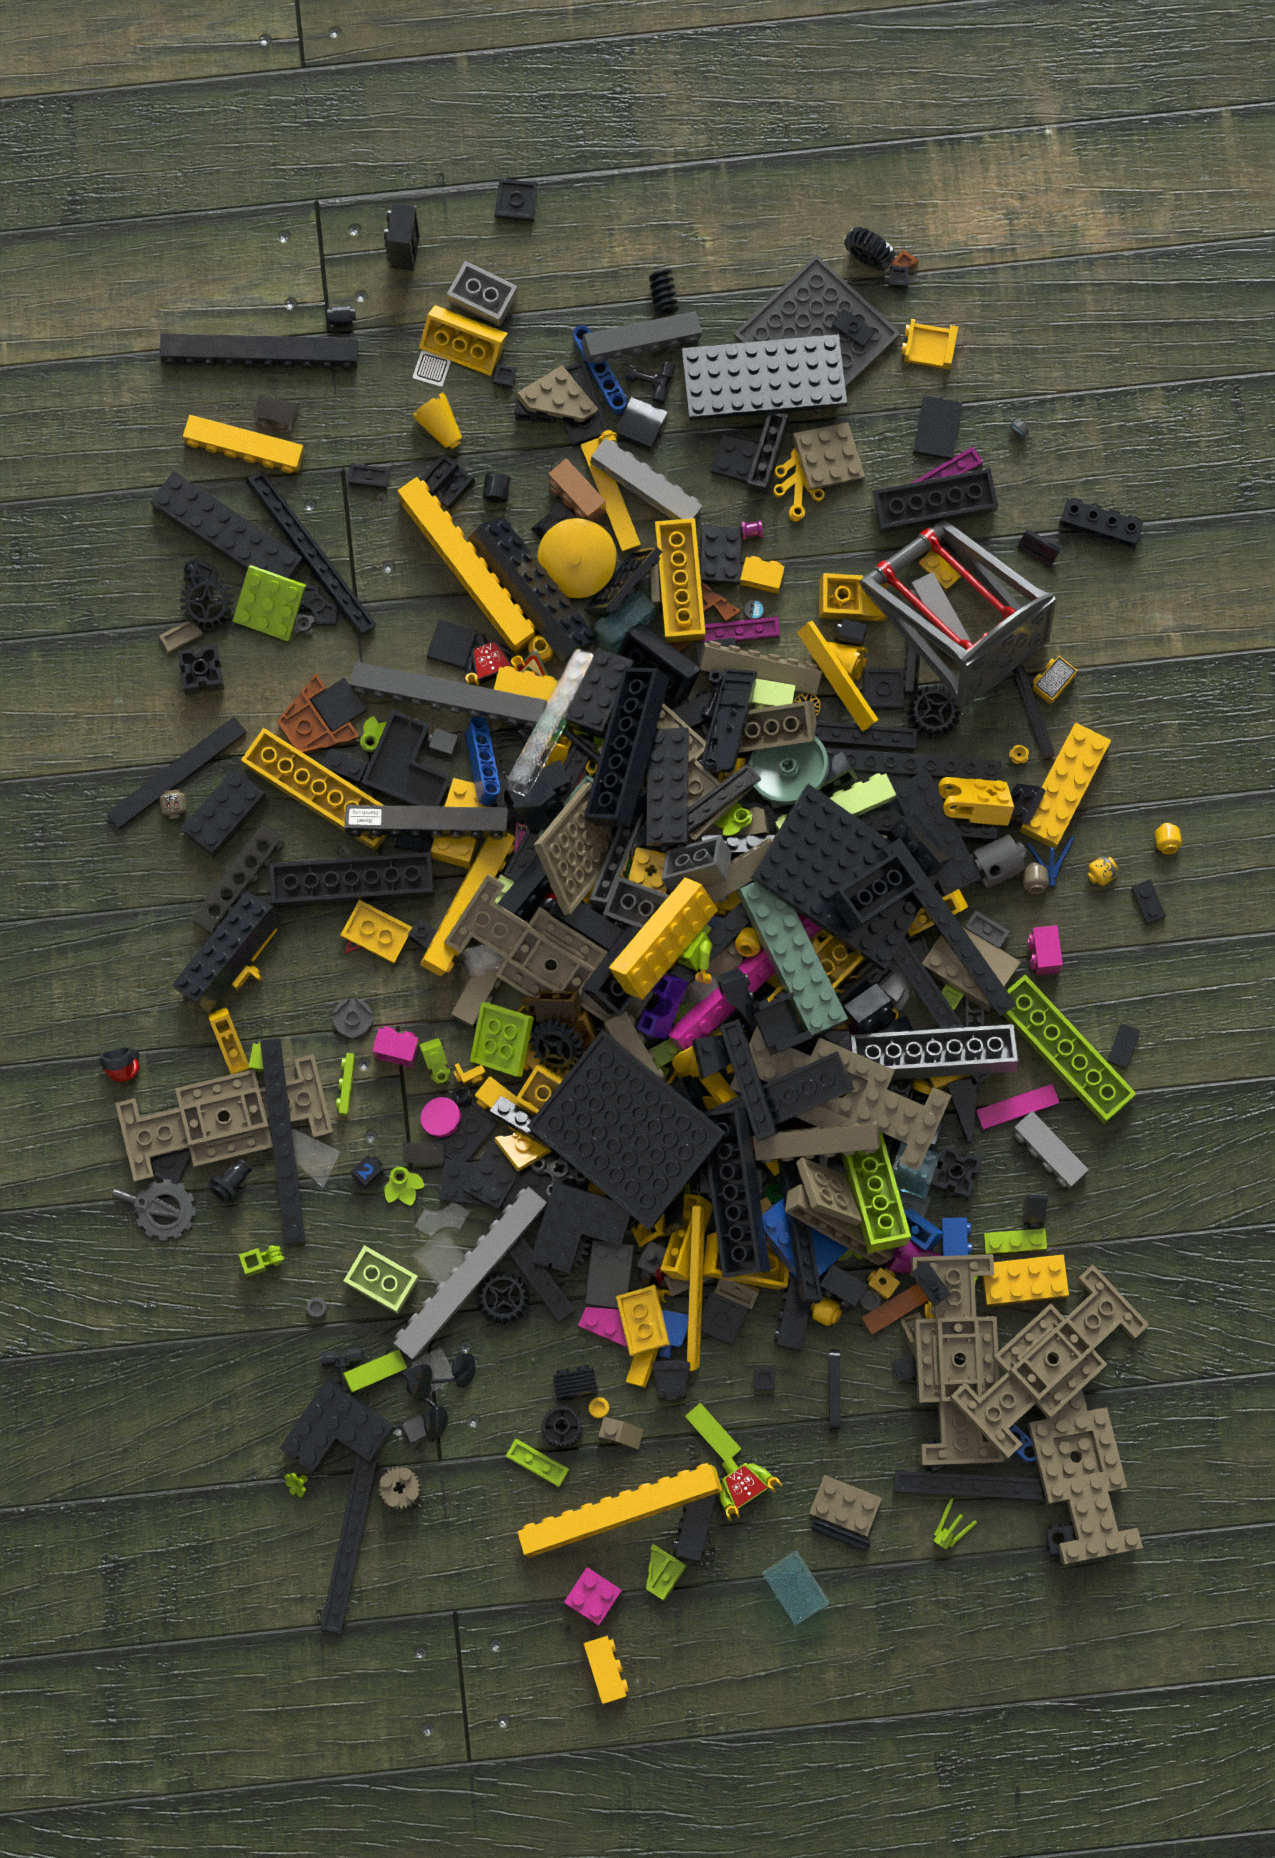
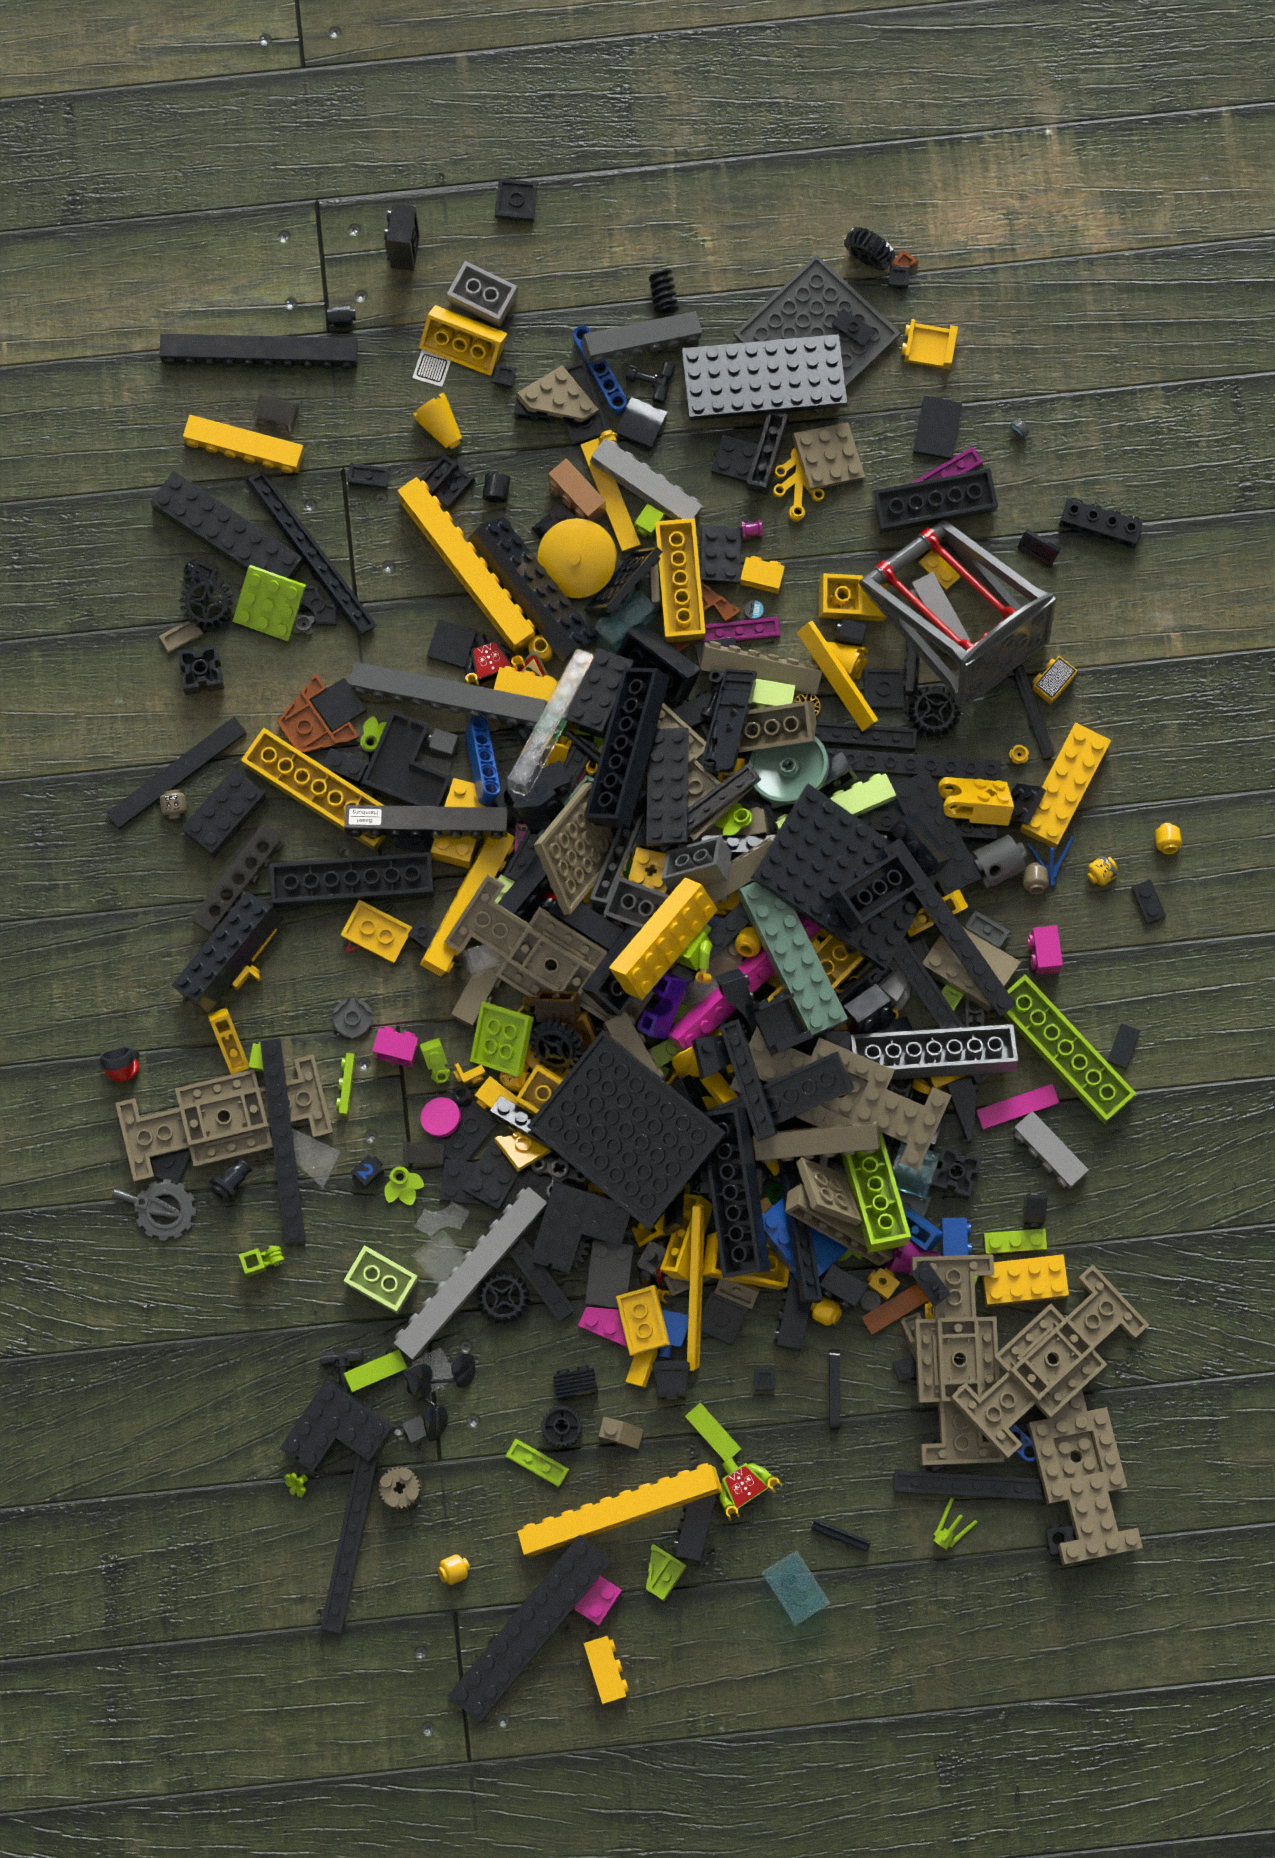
(316, 1307): dark grey tile -> none
(453, 1569): none -> yellow head
(513, 1082): none -> yellow head
(530, 1628): none -> black plate
(598, 1407): yellow tile -> none
(646, 521): none -> lime brick
(845, 1505): dark tan plate -> none

